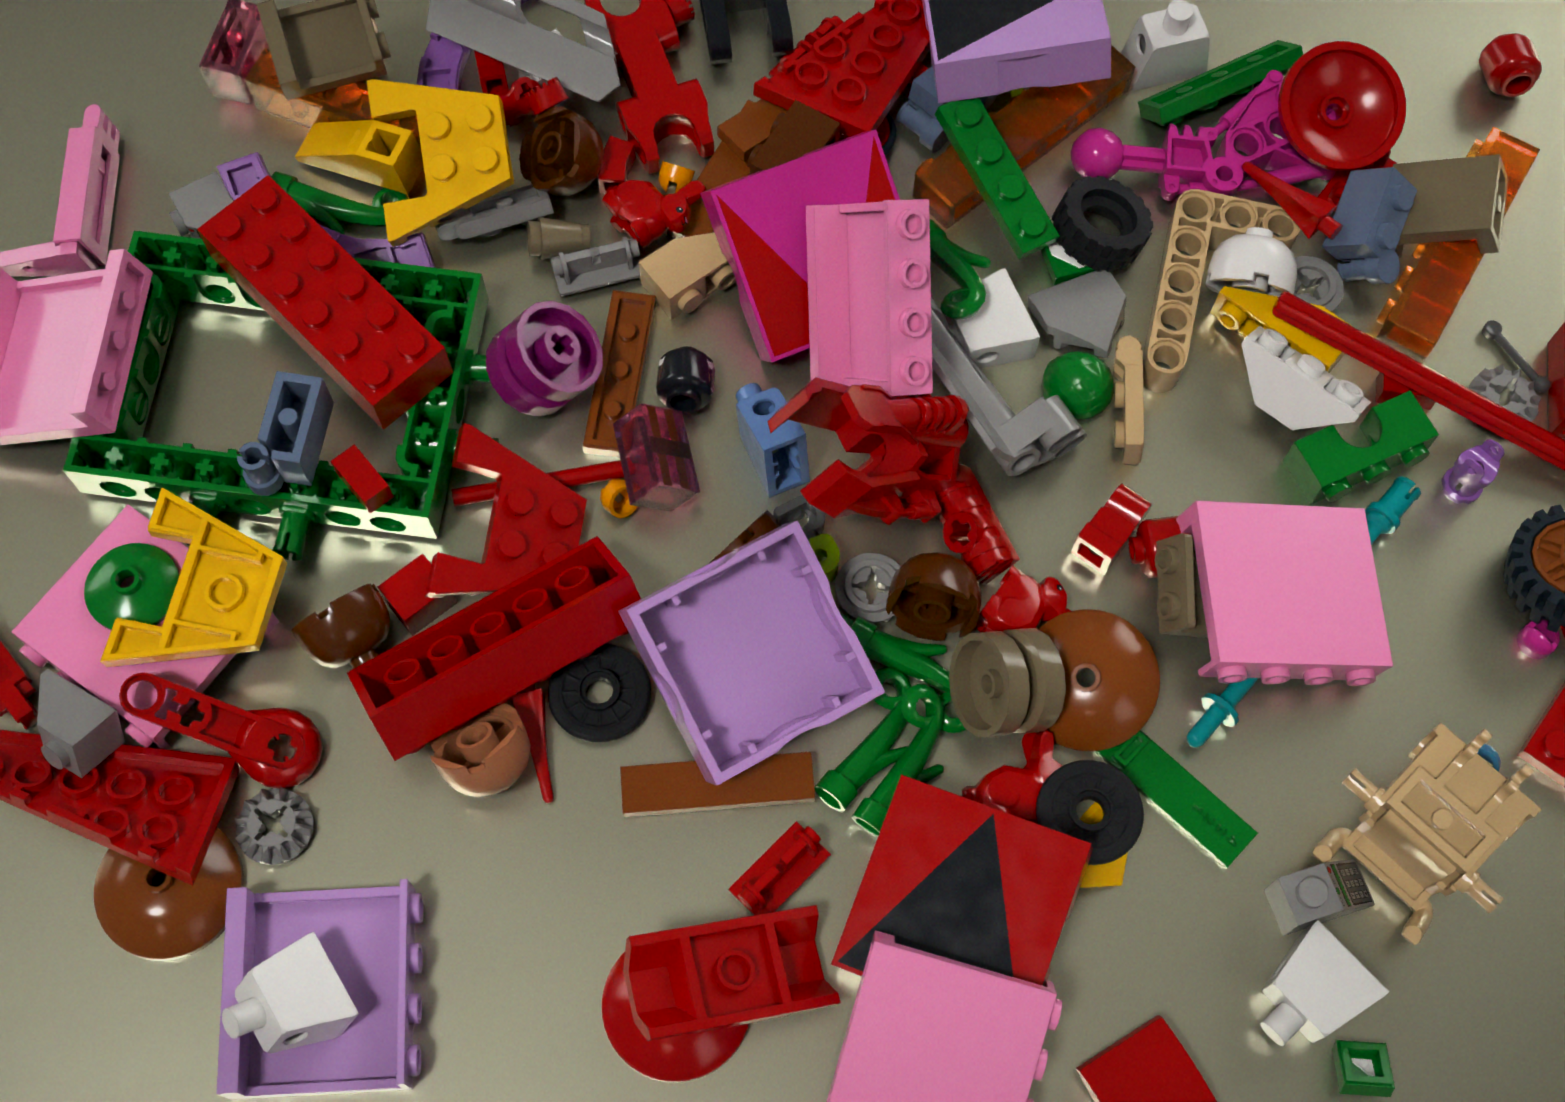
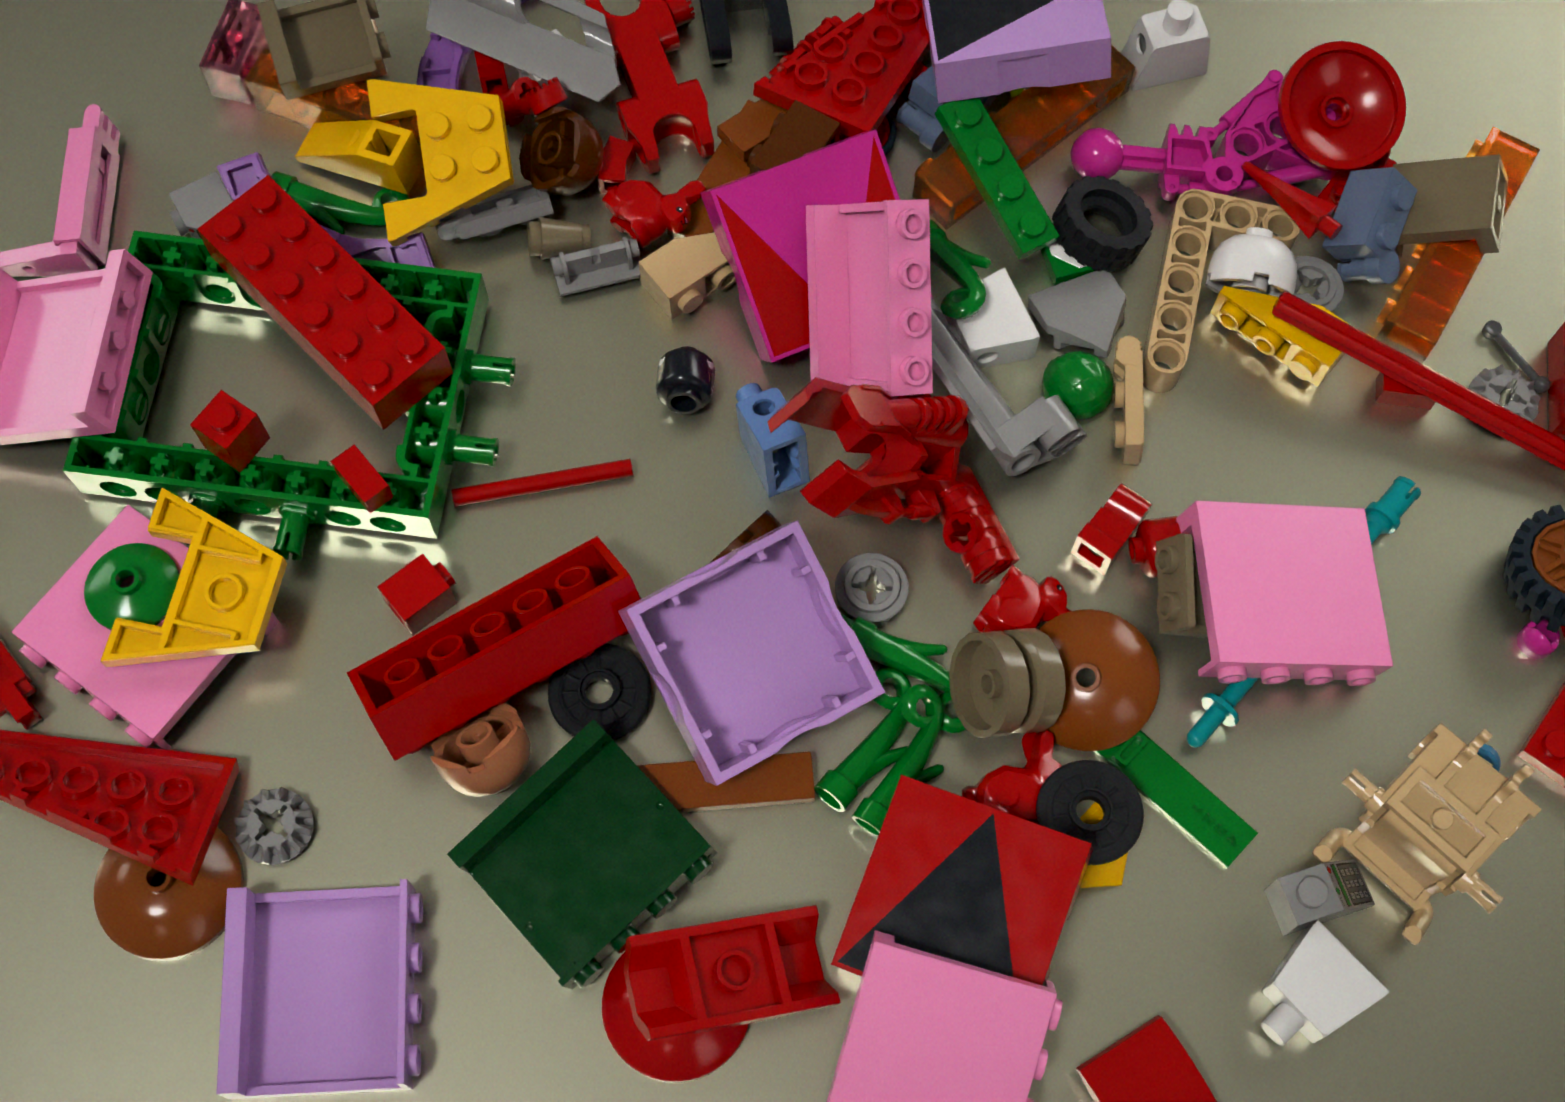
(75, 725): light grey slope -> none
(230, 430): none -> red brick
(238, 732): red beam -> none
(288, 435): sand blue hinge -> none
(291, 999): white torso -> none
(346, 630): reddish brown cylinder -> none
(528, 523): red wing -> none
(531, 709): red piece -> none
(544, 358): magenta wheel -> none
(584, 855): none -> dark green panel
(608, 495): light orange hinge -> none
(623, 367): dark orange tile -> none
(656, 457): clear pink brick -> none
(675, 174): light orange hinge -> none
(780, 870): red hinge -> none
(822, 544): leg -> none
(934, 596): reddish brown cylinder -> none
(1230, 78): green plate -> none
(1296, 385): white slope -> none
(1330, 466): green arch -> none
(1363, 1068): green tile -> none
(1470, 472): medium lavender piece -> none
(1510, 65): red head -> none

